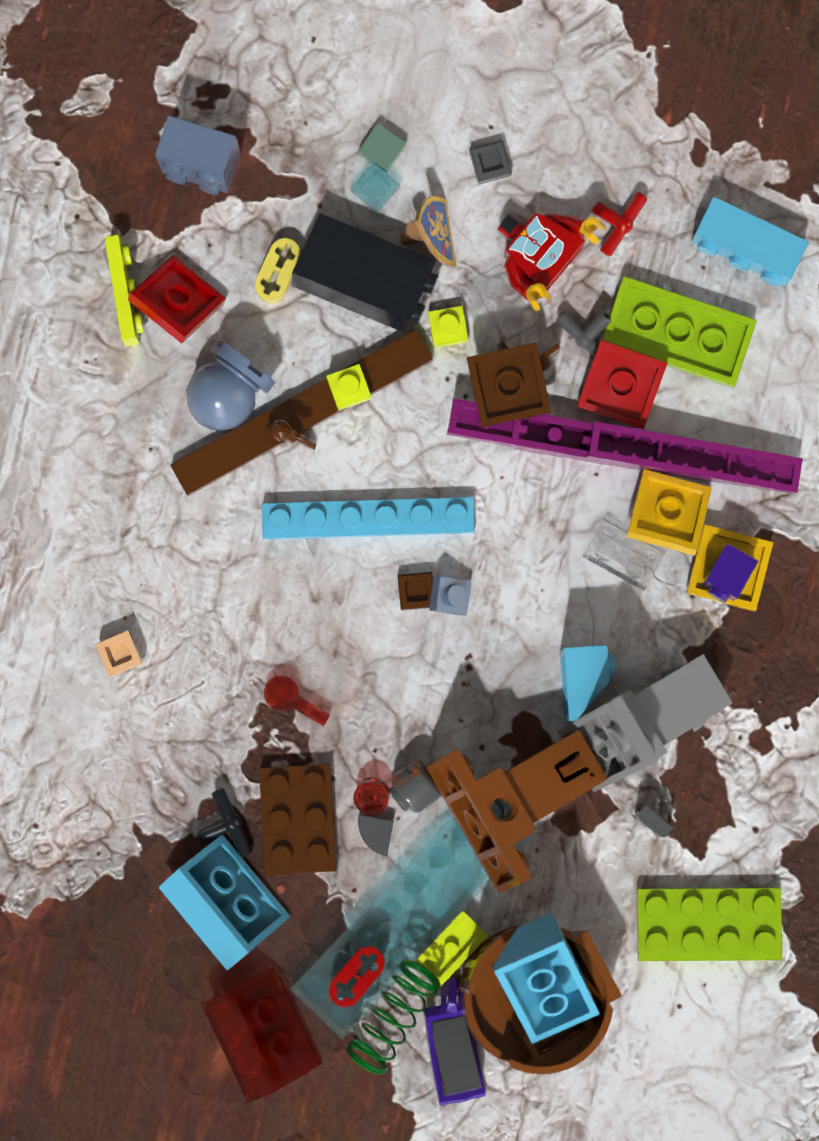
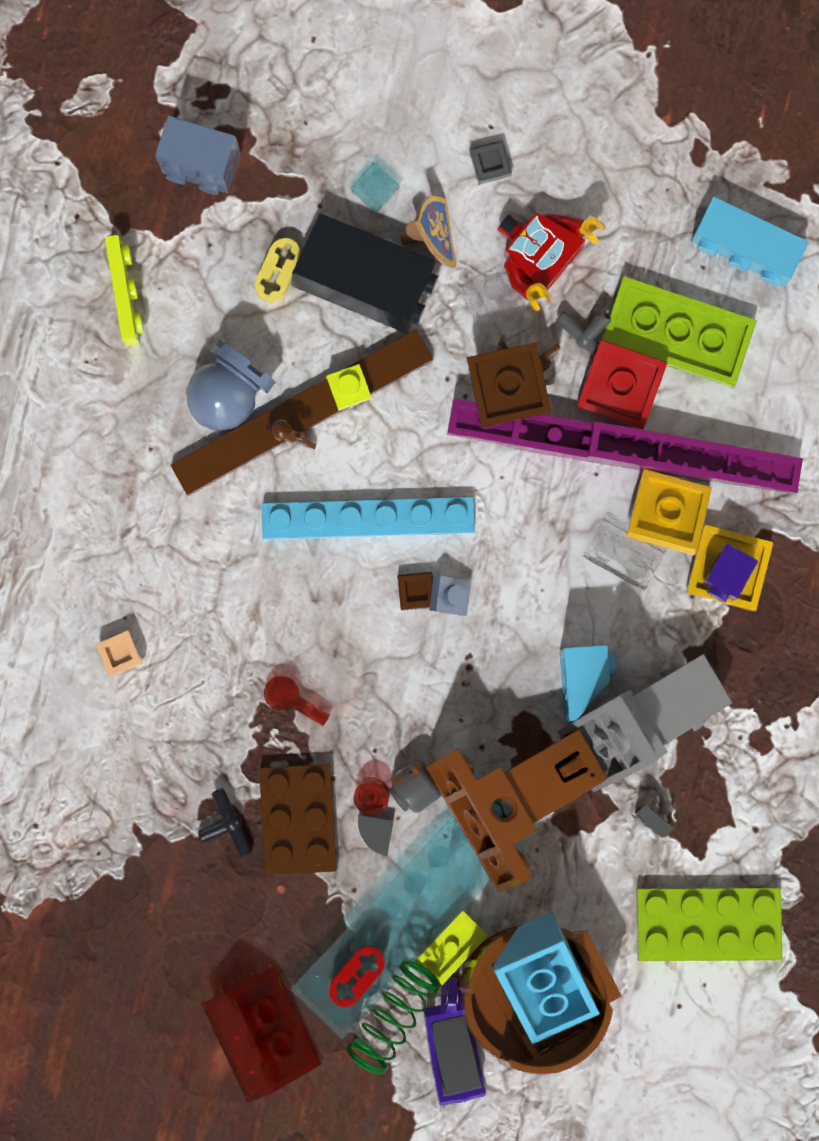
(176, 299): red tile -> none
(224, 902): medium azure slope -> none
(382, 147): sand green tile -> none
(448, 326): neon yellow plate -> none
(622, 223): red piece -> none

